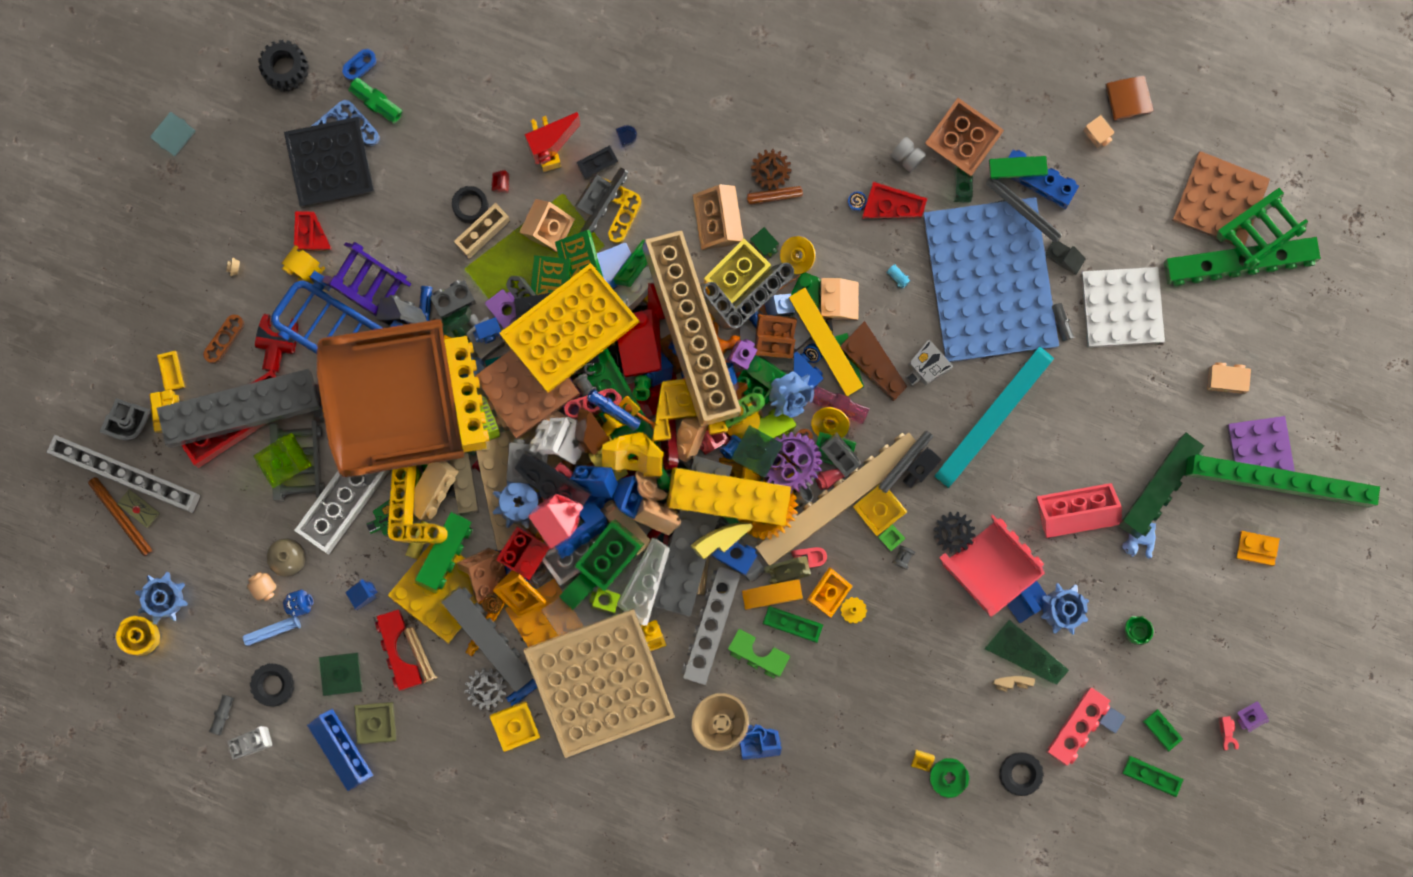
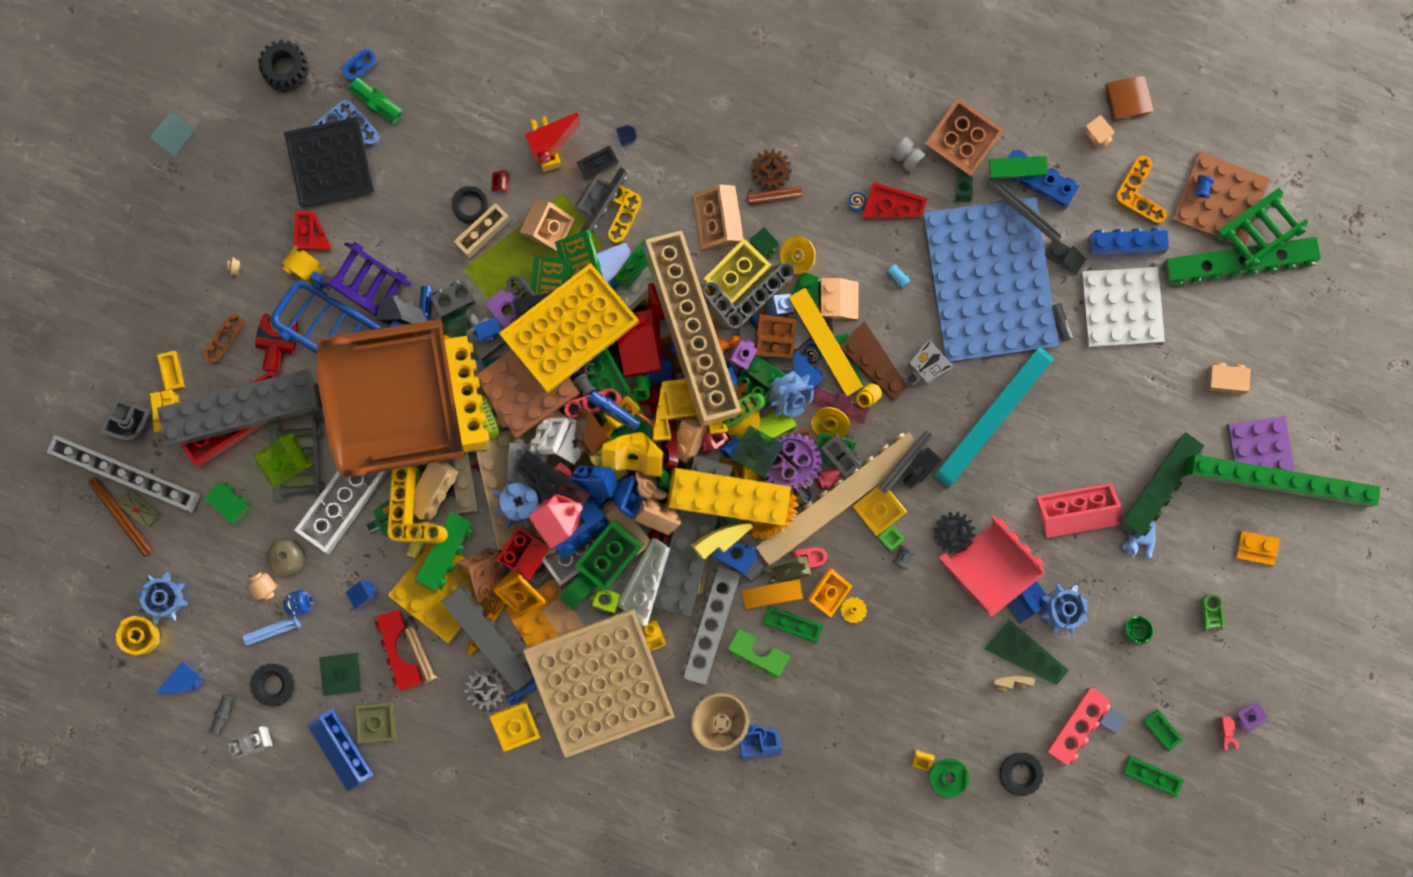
(182, 680): none -> blue slope
(227, 503): none -> green brick
(869, 395): none -> yellow brick
(1128, 243): none -> blue brick
(1135, 197): none -> light orange beam
(1203, 186): none -> blue bush
(1212, 614): none -> bright green piece

